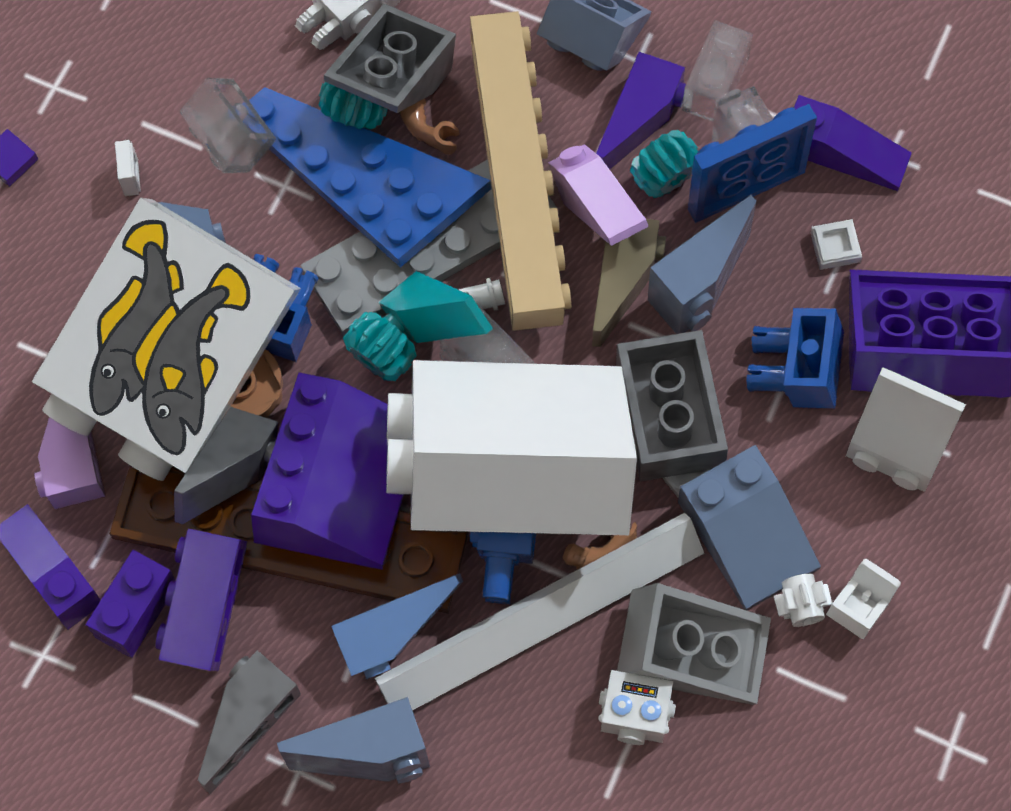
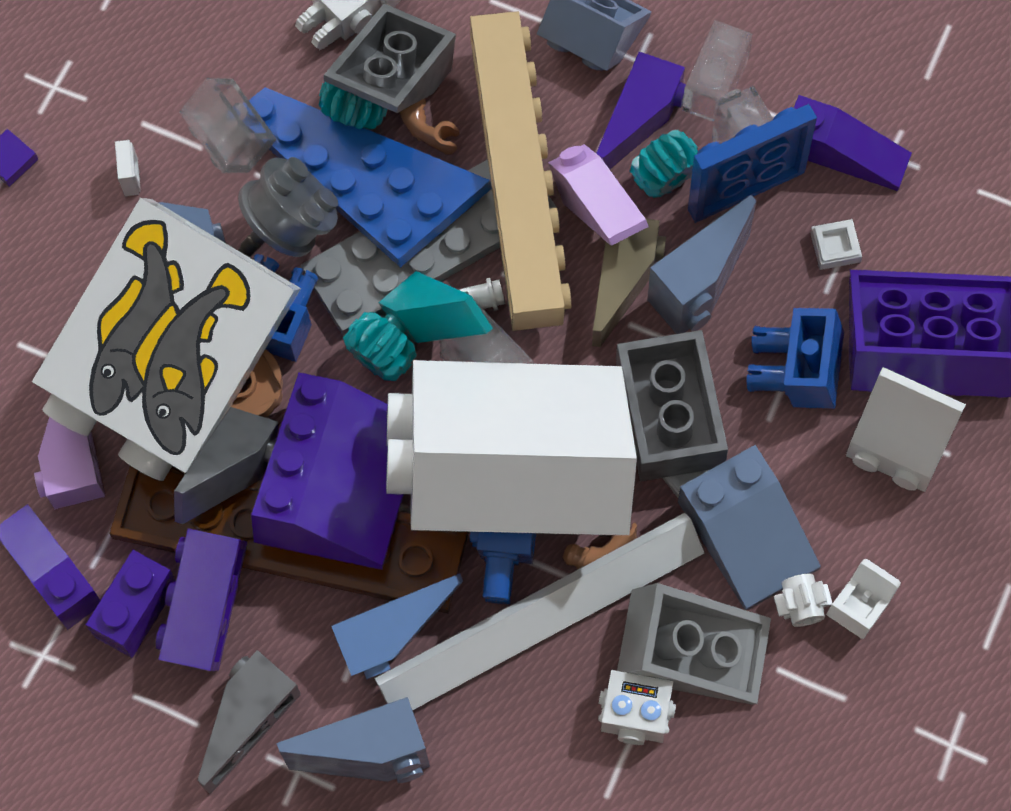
(286, 208): none -> flat silver wheel

